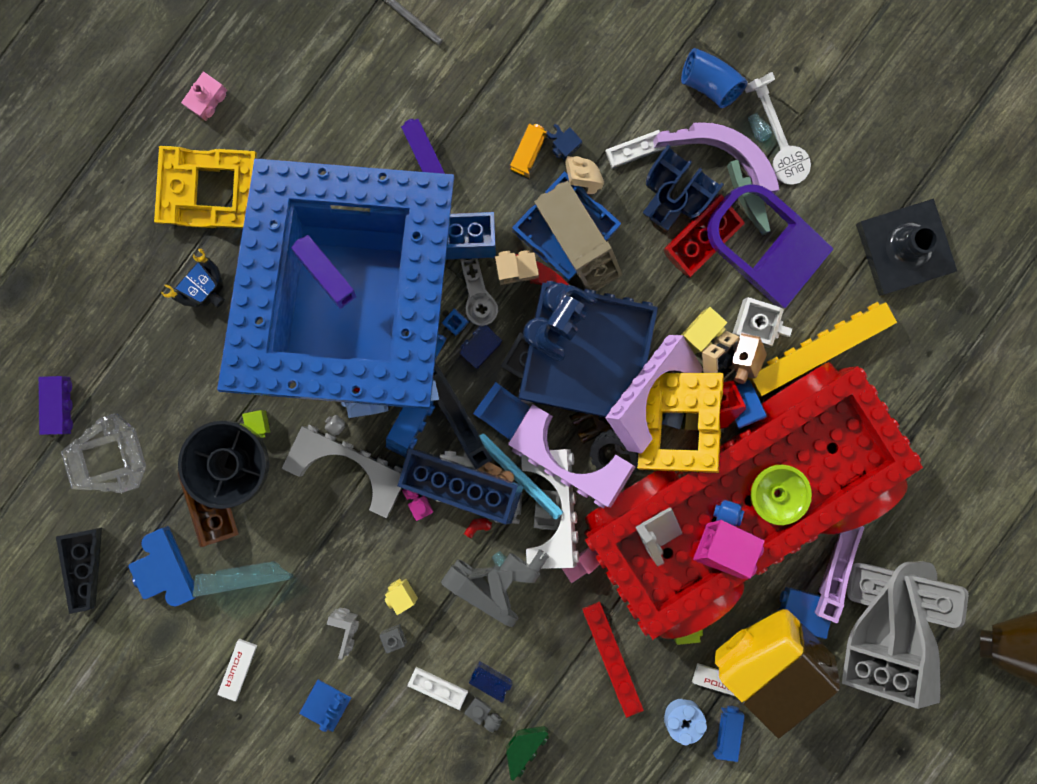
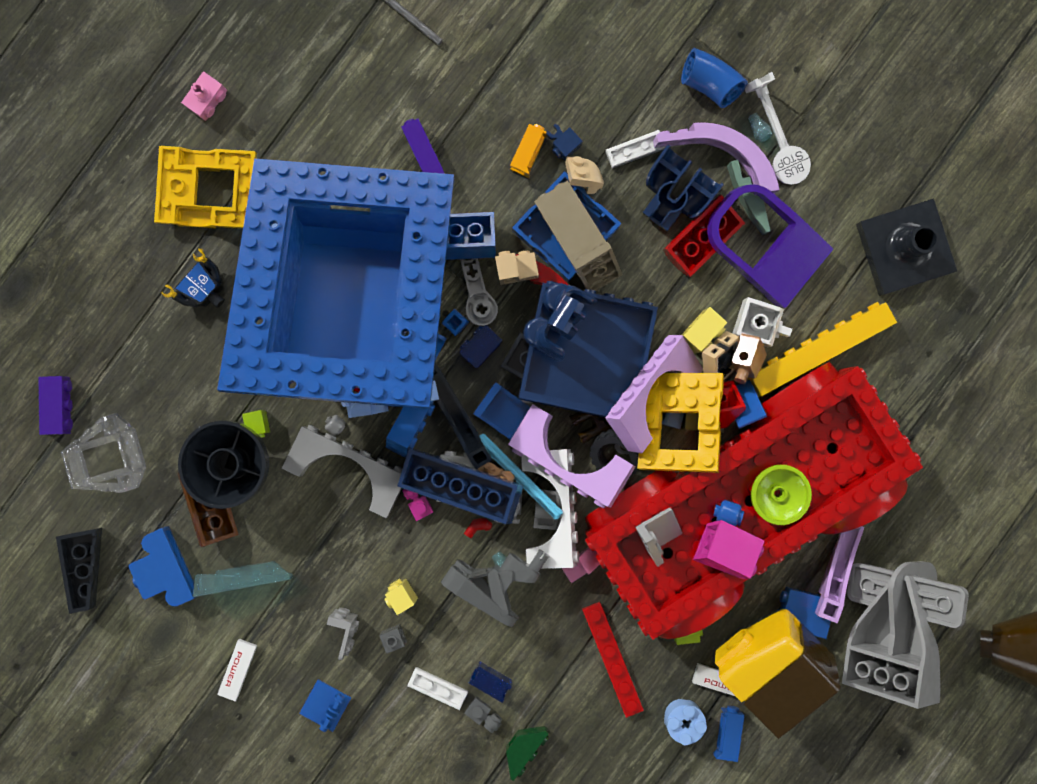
(323, 271): dark purple brick -> none

